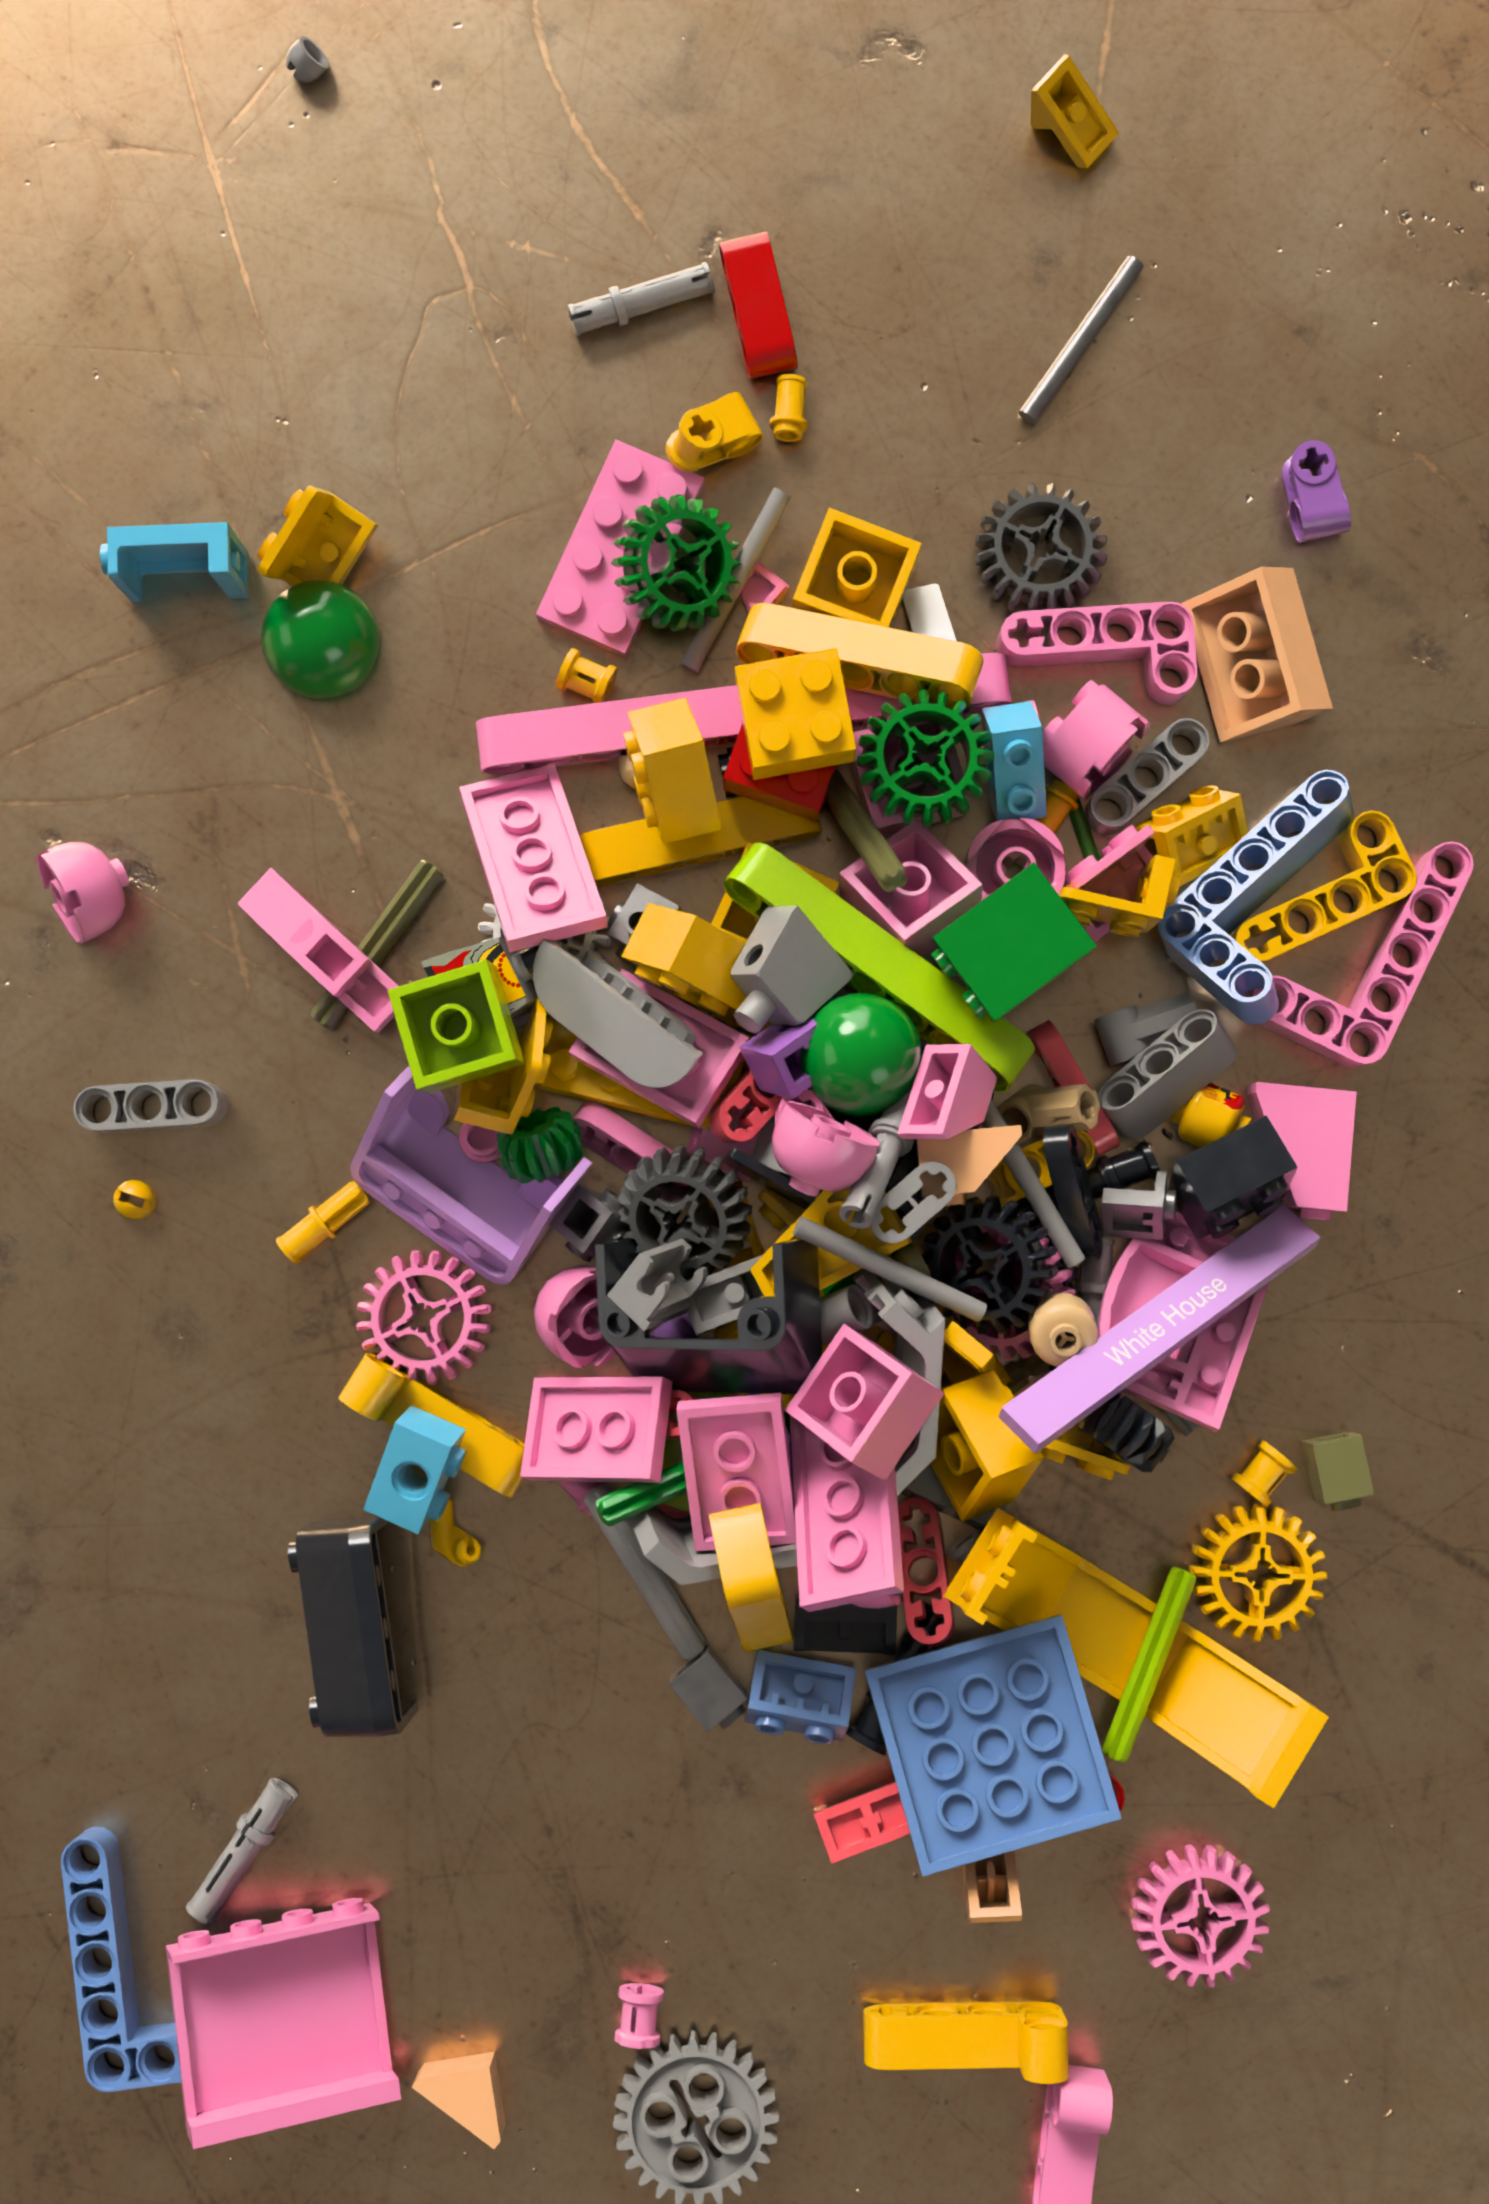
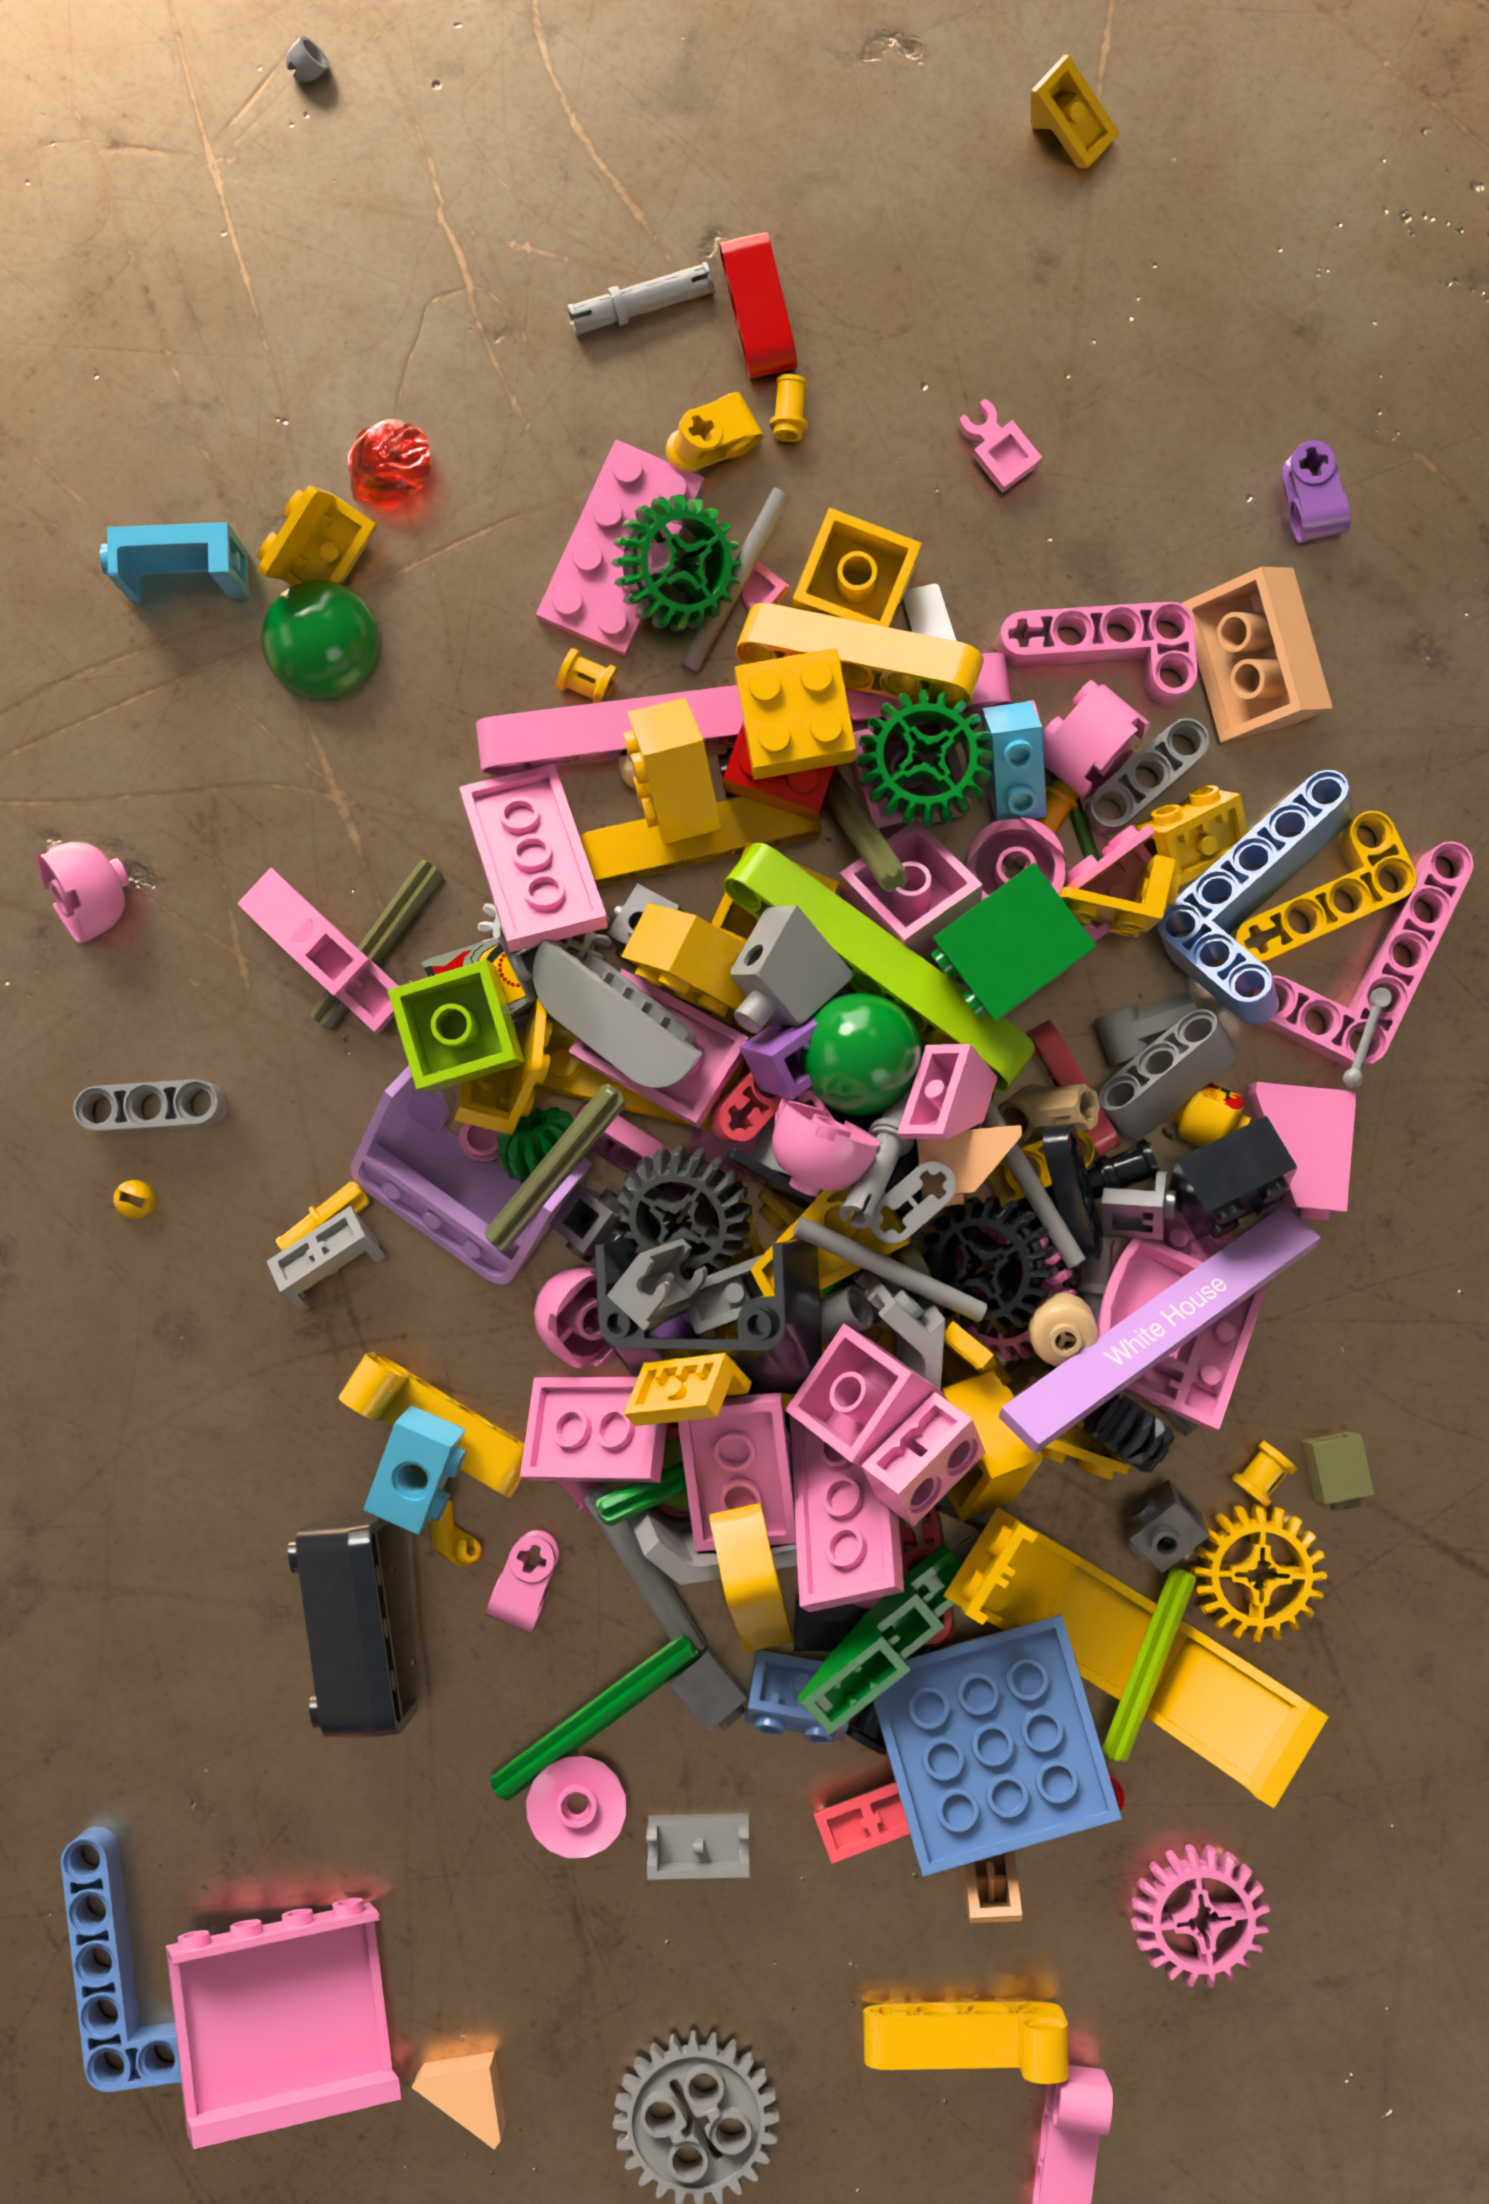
(253, 1833): light grey pin -> none
(322, 1255): none -> light grey hinge
(388, 462): none -> clear red hair
(412, 1297): bright pink gear -> none
(523, 1587): none -> bright pink piece
(555, 1167): none -> olive axle
(571, 1831): none -> bright pink dish
(595, 1716): none -> green axle
(639, 2015): bright pink bush -> none
(684, 1389): none -> yellow bracket
(698, 1846): none -> light grey hinge
(877, 1646): none -> green slope
(924, 1458): none -> bright pink brick
(1003, 451): none -> bright pink plate
(1025, 540): dark grey gear -> none
(1081, 339): flat silver bar -> none
(1164, 1527): none -> flat silver brick
(1379, 999): none -> light grey hinge

